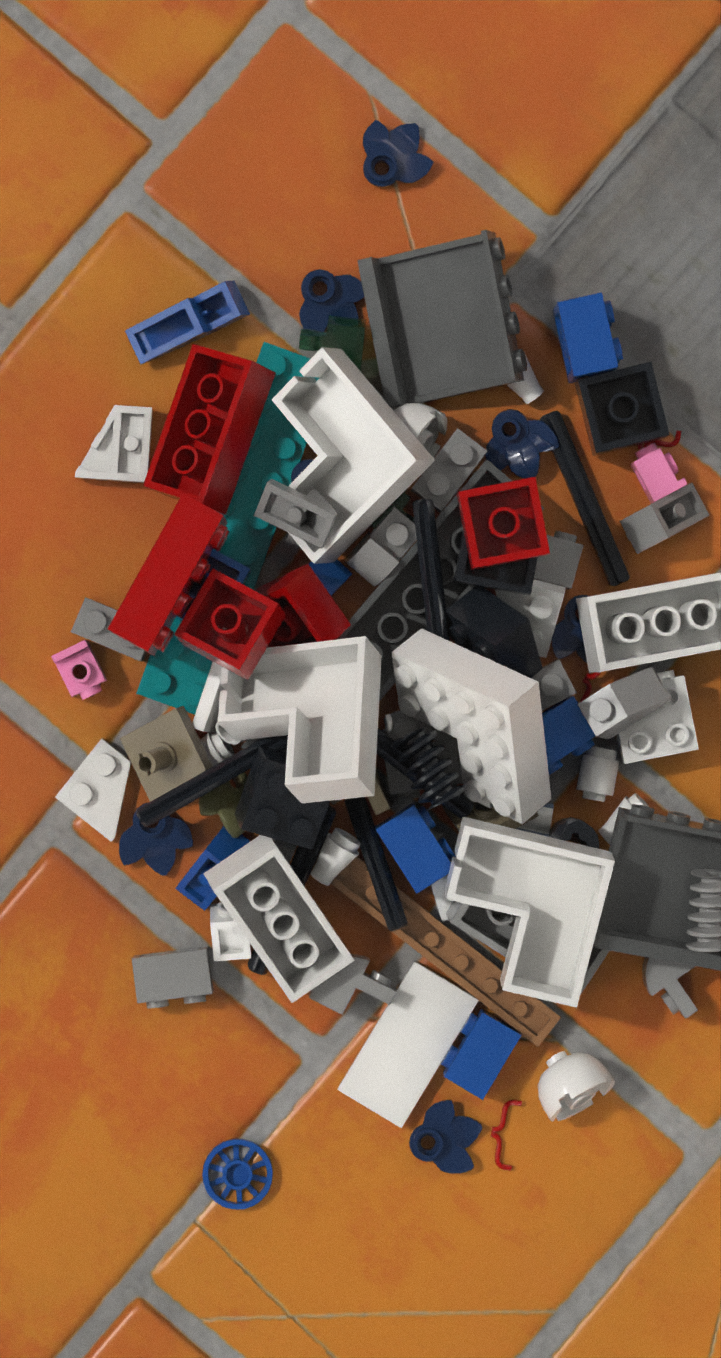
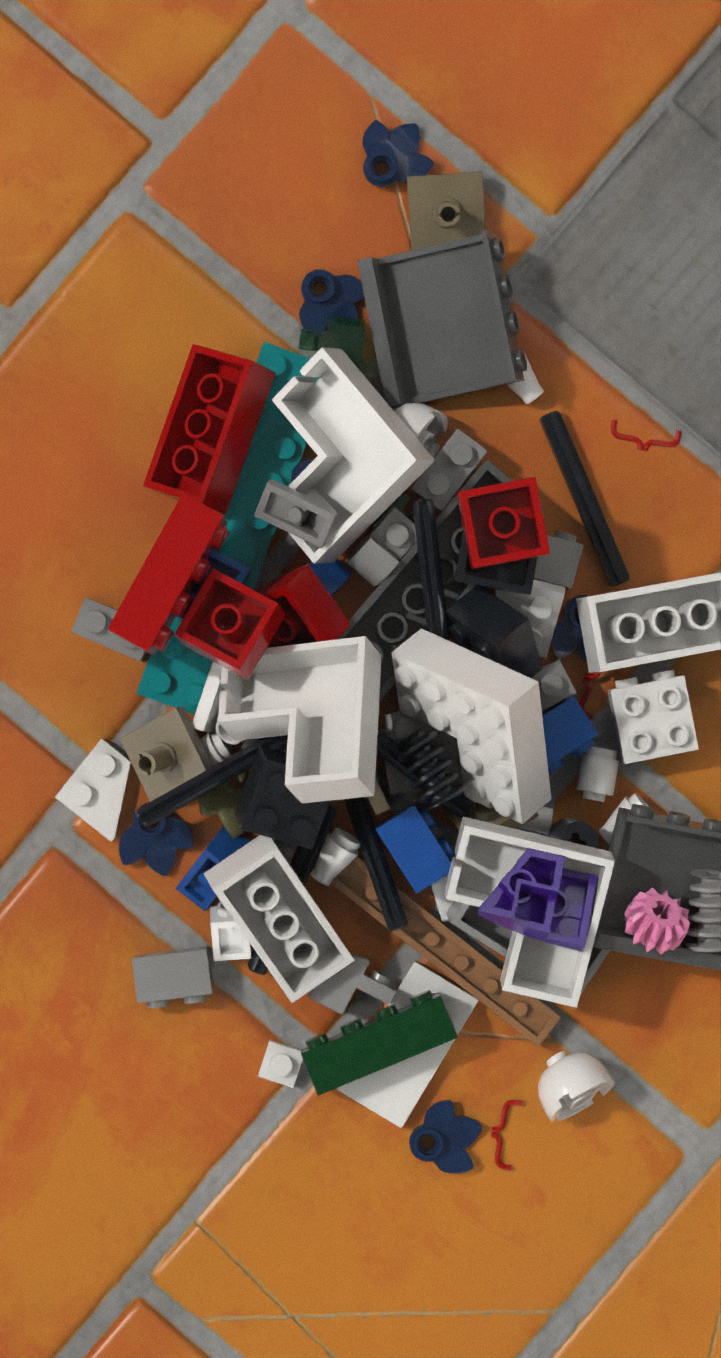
(80, 654): bright pink brick -> none
(120, 447): white wing -> none
(187, 321): blue slope -> none
(237, 1173): blue wheel -> none
(281, 1063): none -> white plate
(378, 1043): none -> dark green brick
(445, 207): none -> dark tan tile
(480, 1053): blue brick -> none
(522, 448): dark blue plate -> none
(543, 900): none -> dark purple slope
(586, 336): blue brick -> none
(622, 408): black brick -> none
(624, 703): light grey slope -> none
(656, 473): bright pink brick -> none
(656, 921): none -> bright pink gear
(664, 518): light grey slope -> none
(664, 974): light grey brick -> none

